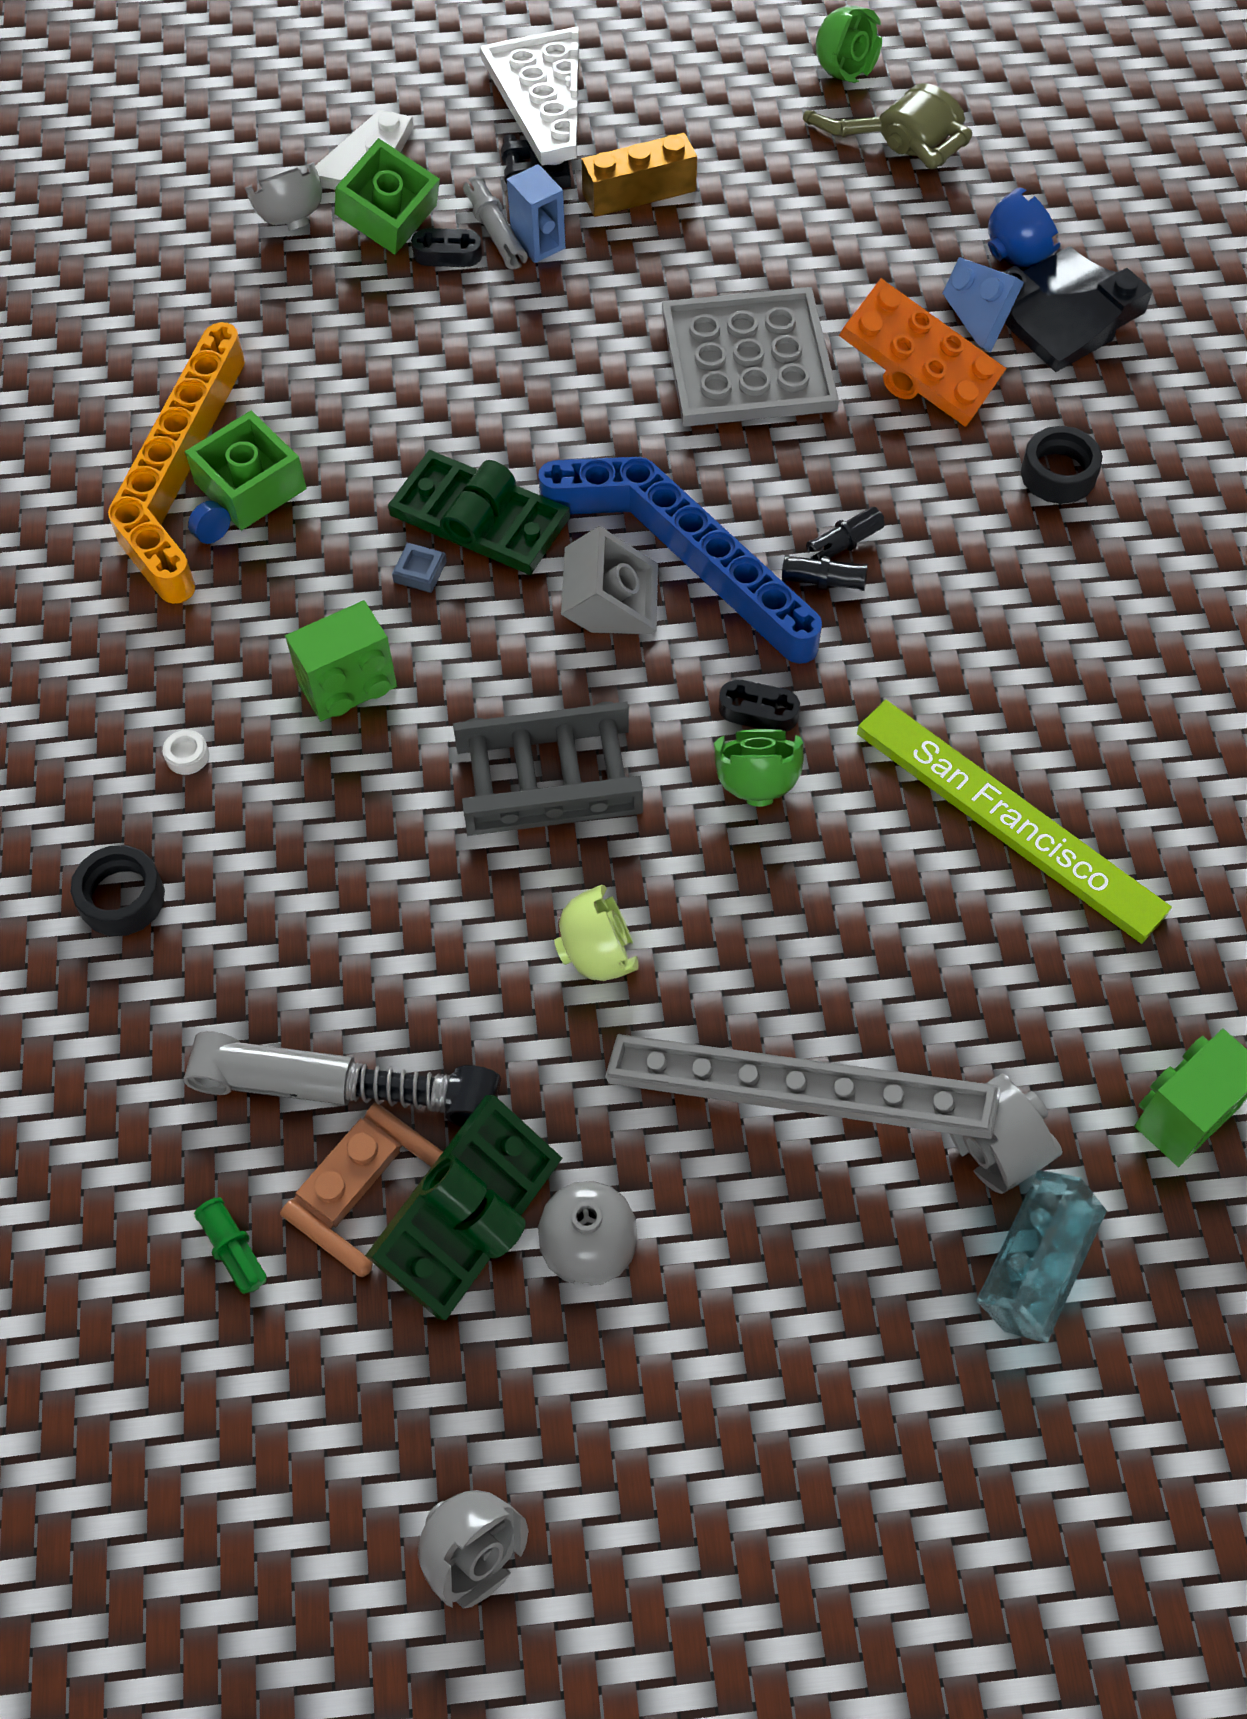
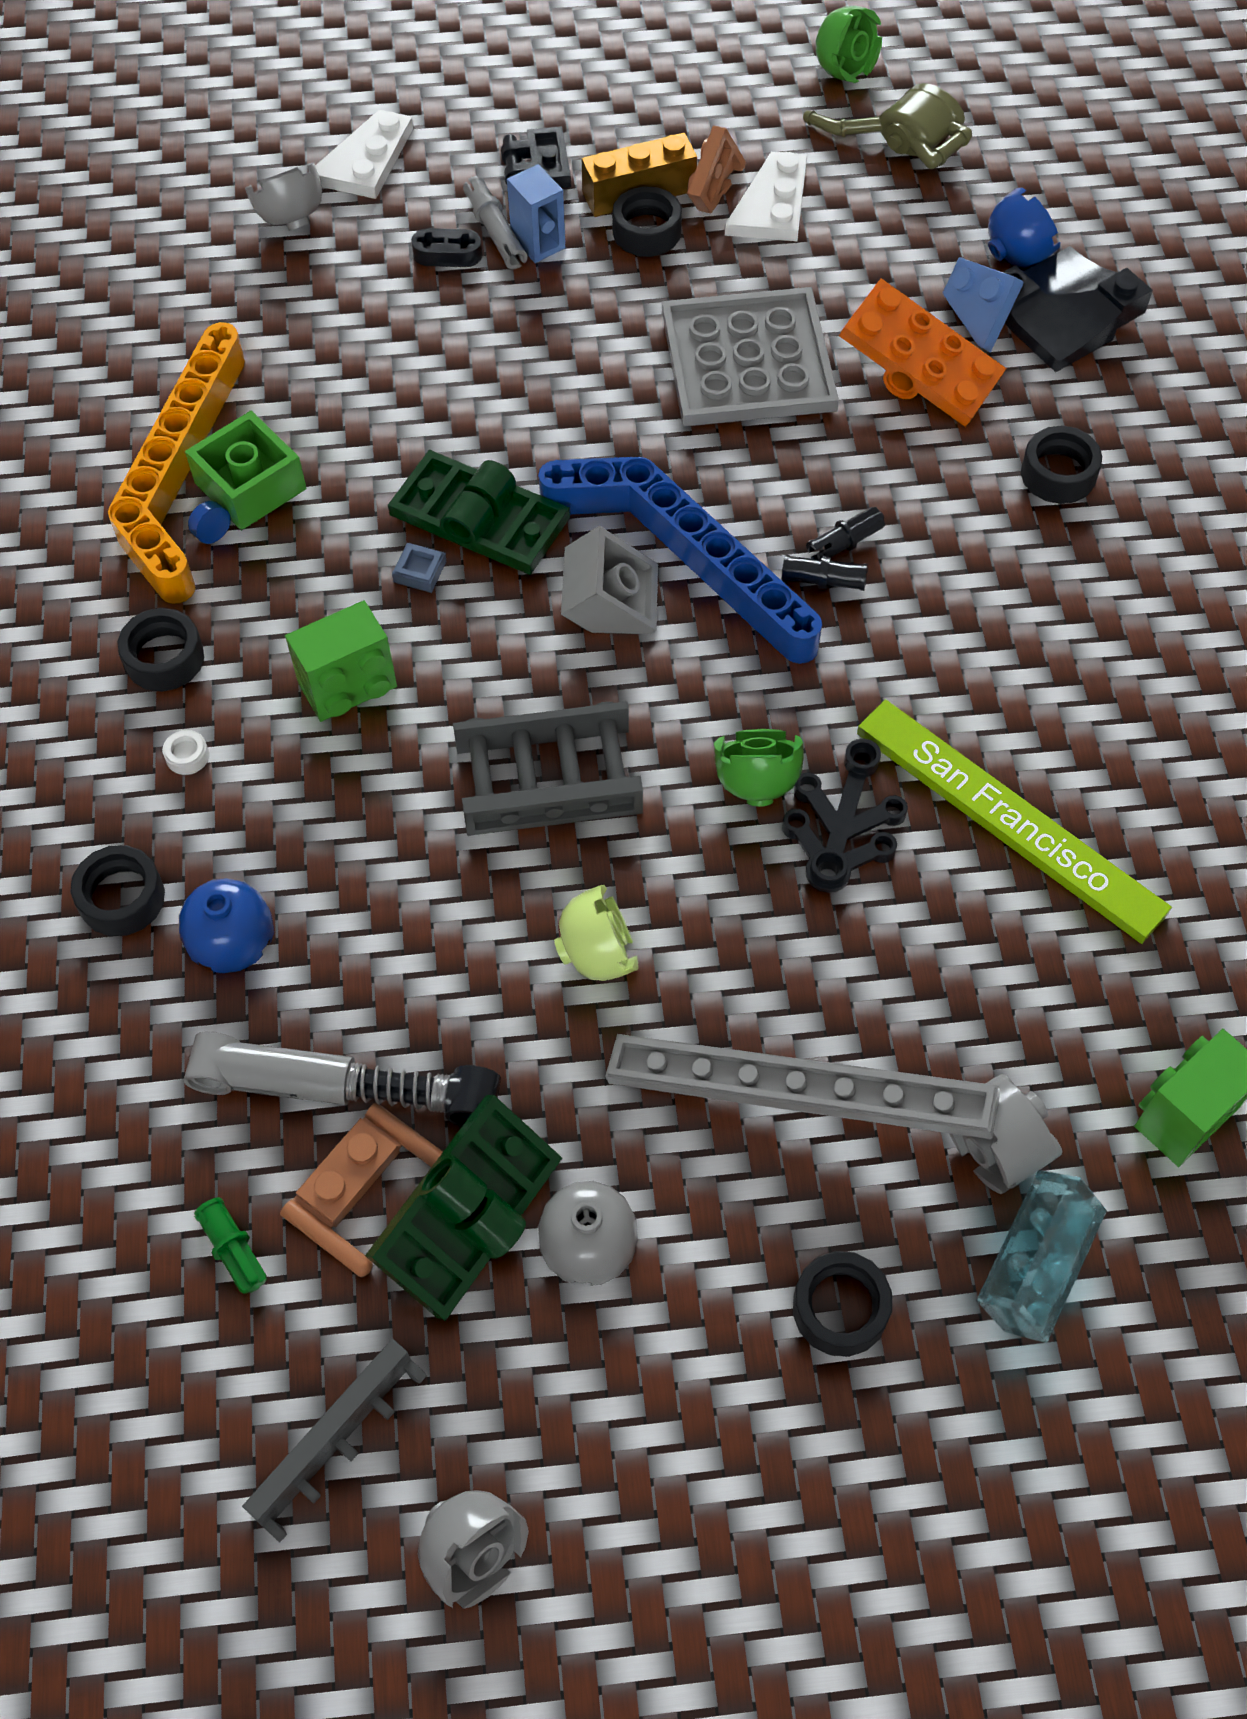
(155, 624): none -> black tyre
(225, 925): none -> blue cylinder
(329, 1436): none -> dark grey hinge
(386, 196): bright green brick -> none
(540, 88): white wing -> none
(647, 201): none -> black tyre
(716, 164): none -> nougat wing
(758, 705): black beam -> none
(772, 200): none -> white wing
(843, 823): none -> black plant
(860, 1269): none -> black tyre

